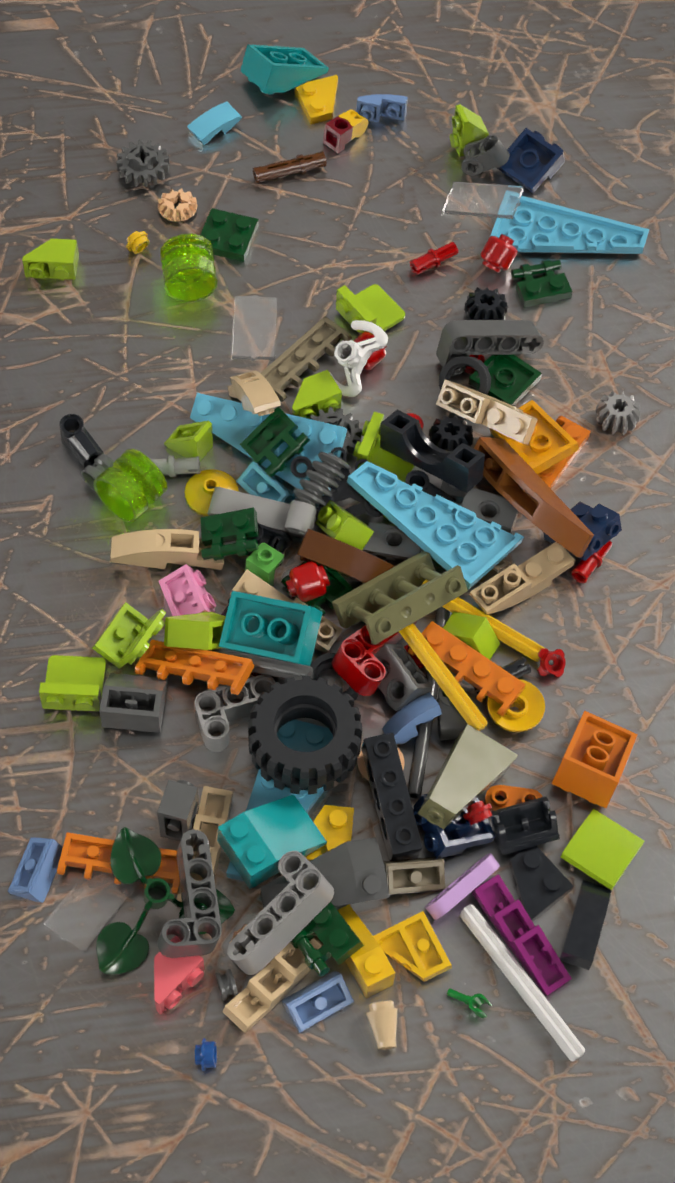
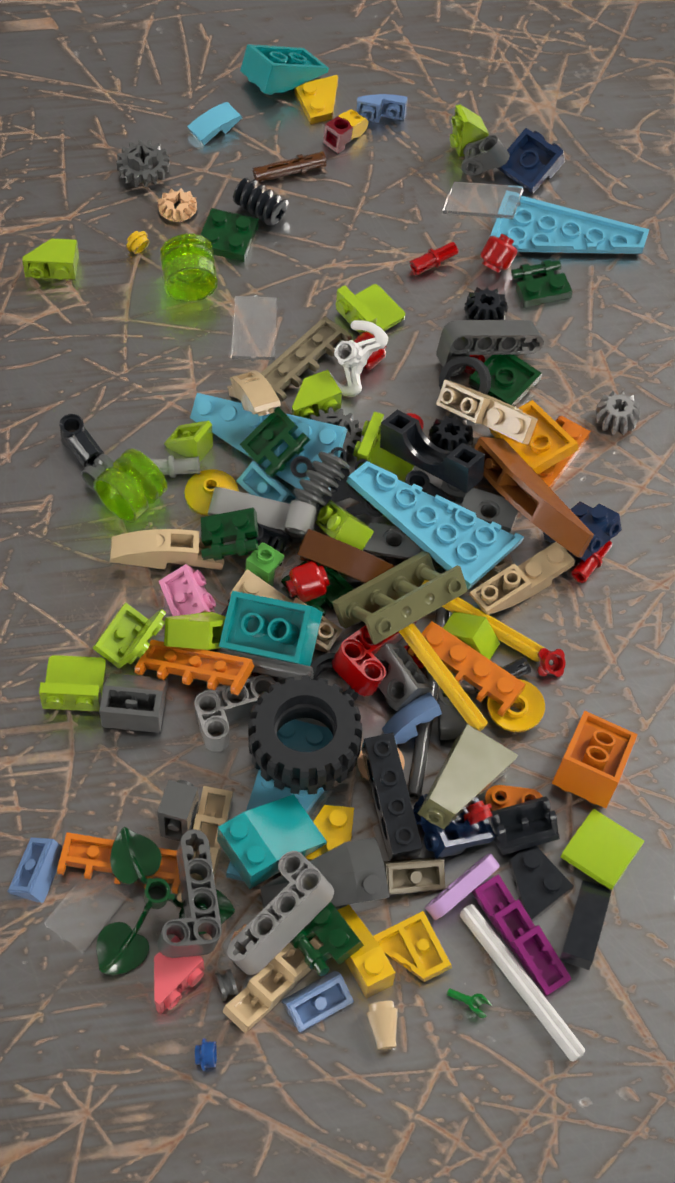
(260, 201): none -> black piece

